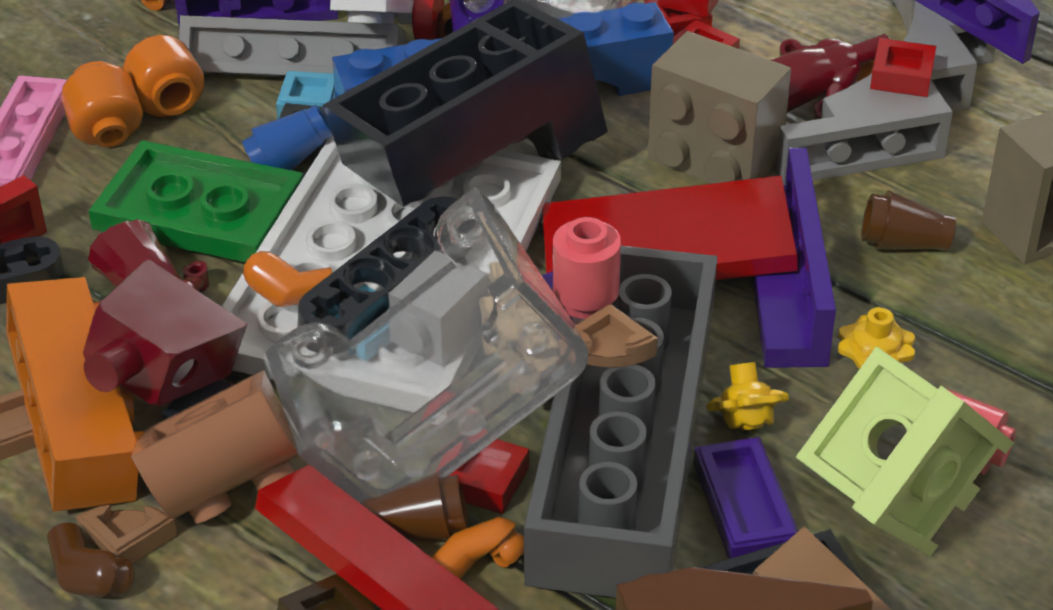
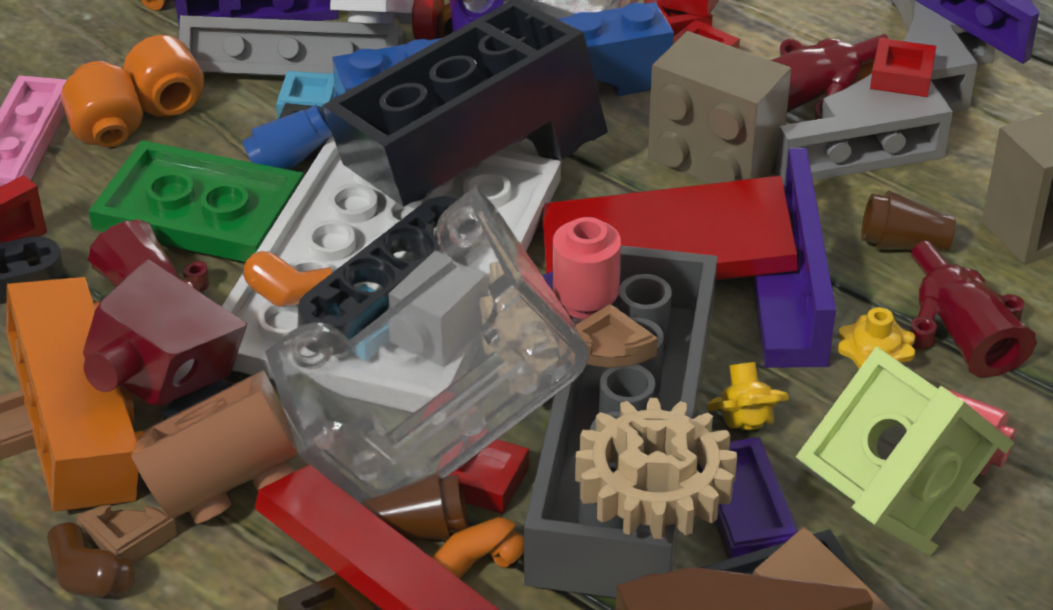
(655, 468): none -> tan gear
(976, 317): none -> dark red piece

